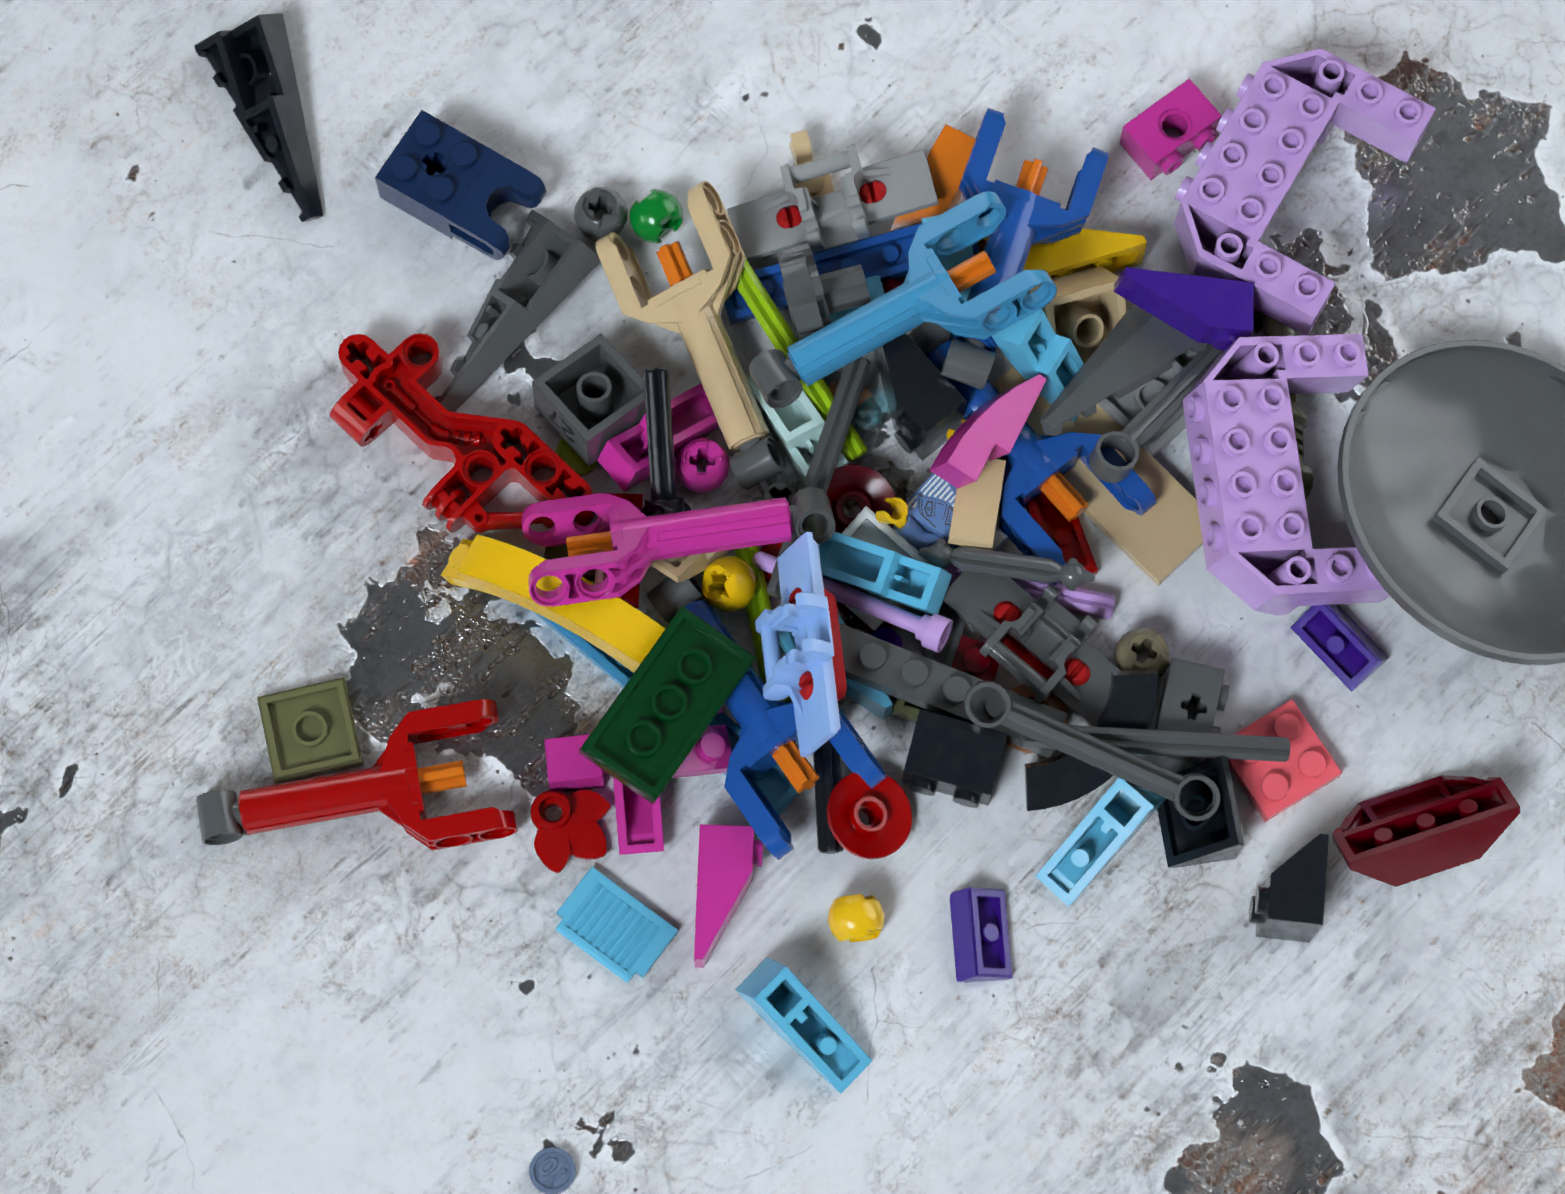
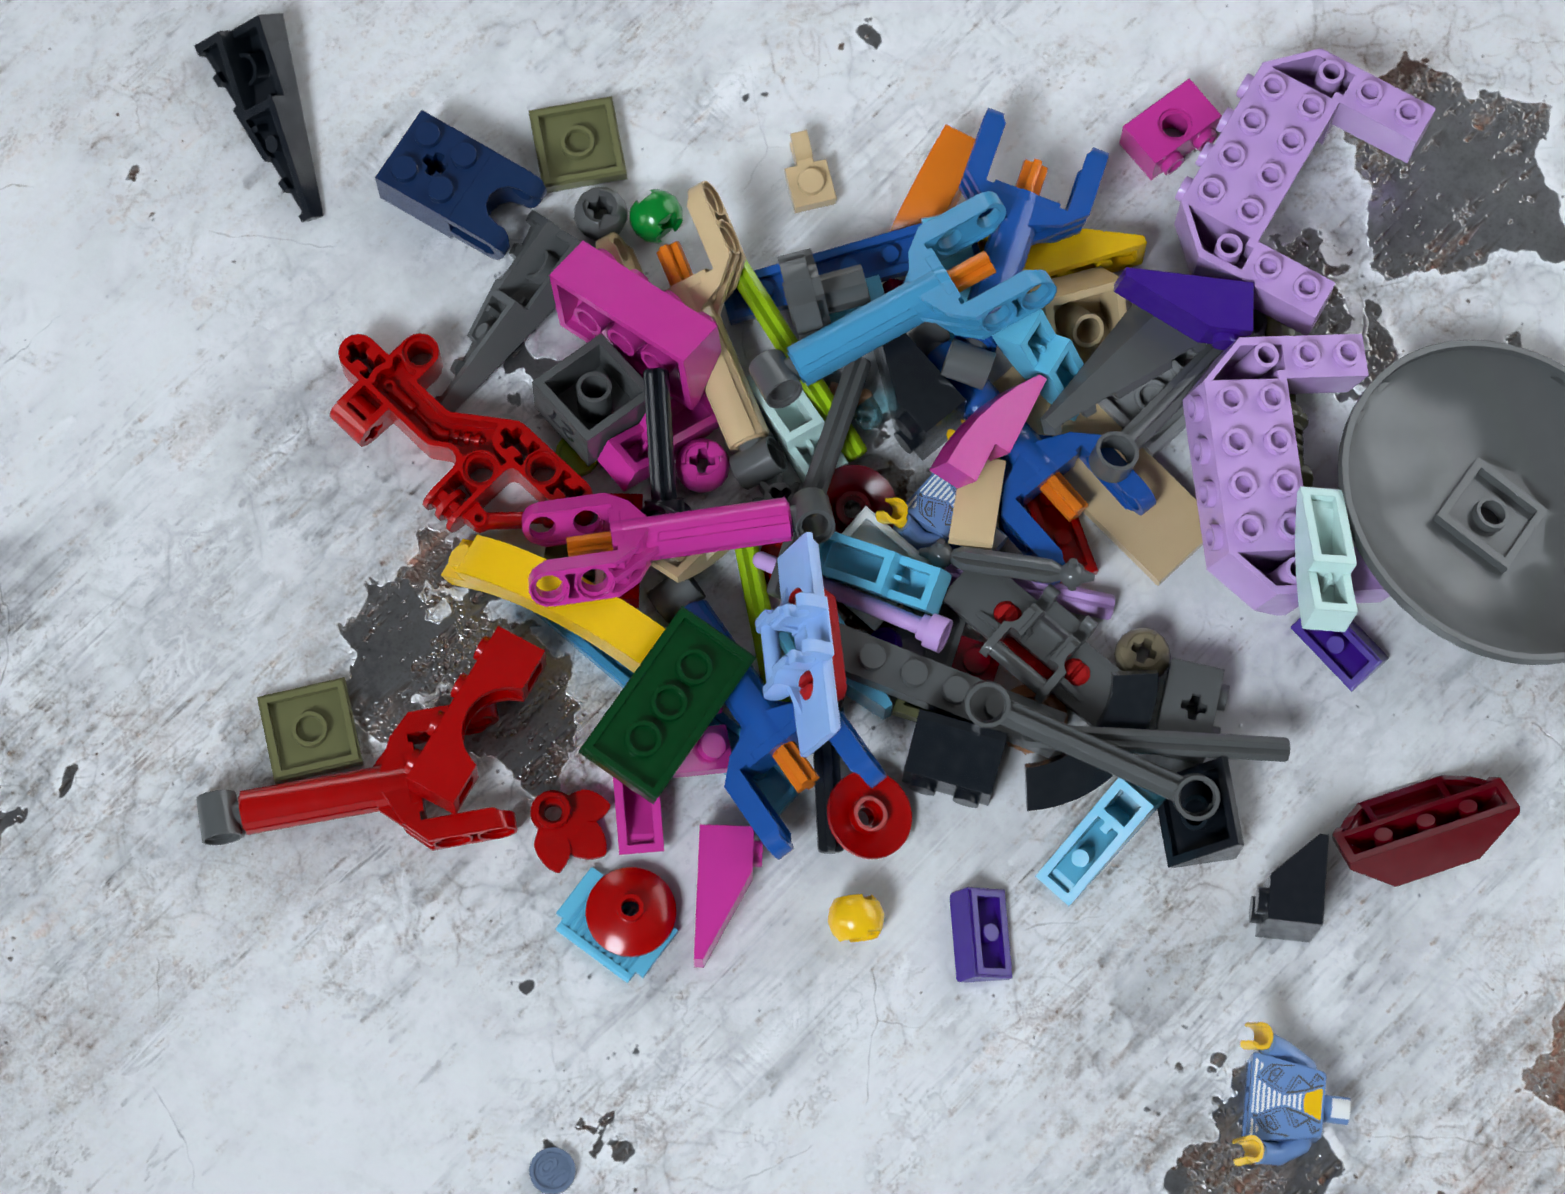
(503, 672): none -> red arch
(570, 769): dark pink brick -> none
(578, 144): none -> olive tile
(637, 318): none -> dark pink slope
(637, 933): none -> red dish
(728, 583): yellow piece -> none
(803, 1023): medium azure slope -> none
(838, 217): light grey piece -> none
(1280, 785): coral plate -> none
(1283, 1101): none -> medium blue torso
(1324, 560): none -> light aqua slope

